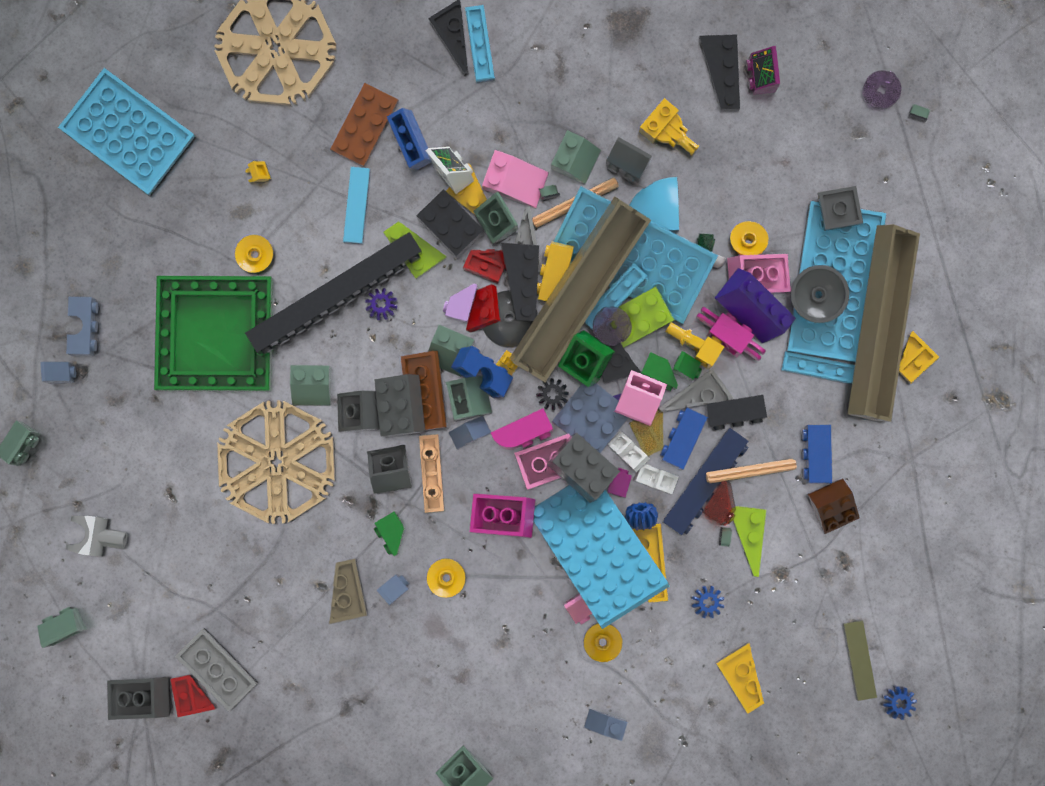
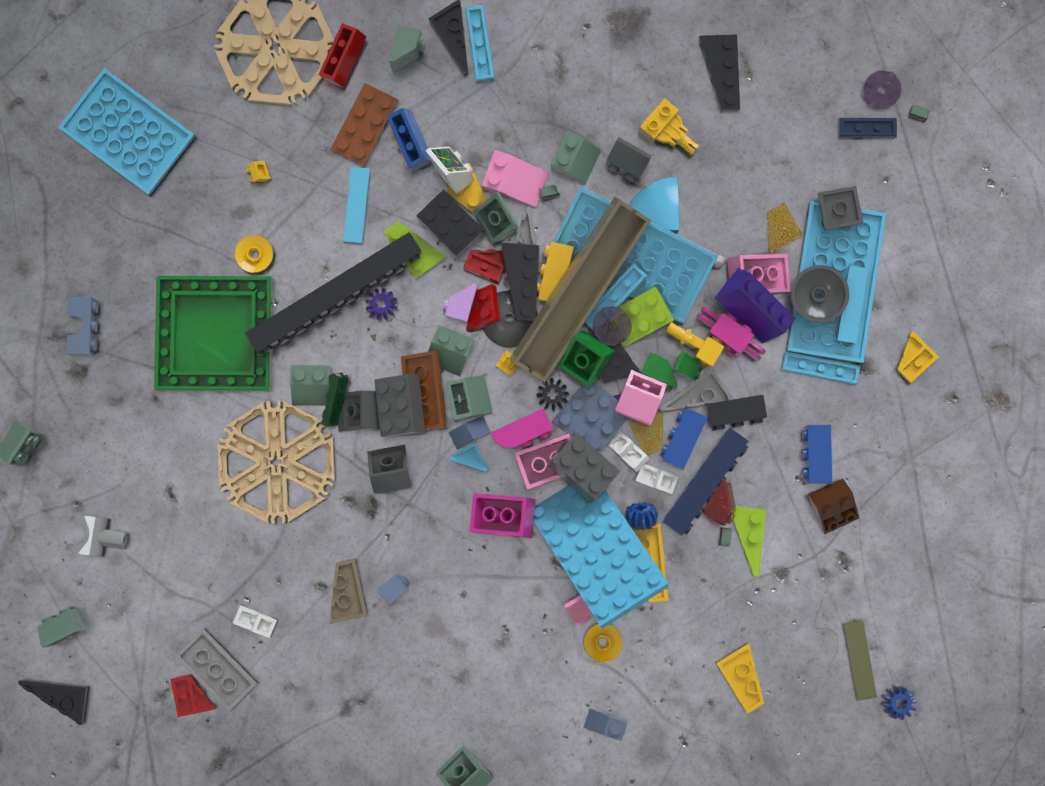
(58, 372): sand blue slope -> none
(67, 699): none -> black wing
(138, 698): dark grey slope -> none
(254, 621): none -> white slope
(335, 399): none -> dark green plate
(342, 55): none -> red brick
(392, 532): green slope -> none
(406, 46): none -> sand green slope
(431, 473): light nougat plate -> none
(436, 582): yellow dish -> none
(470, 457): none -> medium azure slope
(495, 378): blue arch -> none
(564, 207): light nougat axle -> none
(620, 484): magenta brick -> none
(706, 241): clear green cone -> none
(711, 608): blue gear -> none
(749, 231): yellow dish -> none
(750, 471): light nougat axle -> none
(763, 71): slope -> none
(781, 228): none -> clear yellow wing
(851, 316): none -> medium azure tile
(867, 127): none -> dark blue tile
(883, 323): dark tan piece -> none

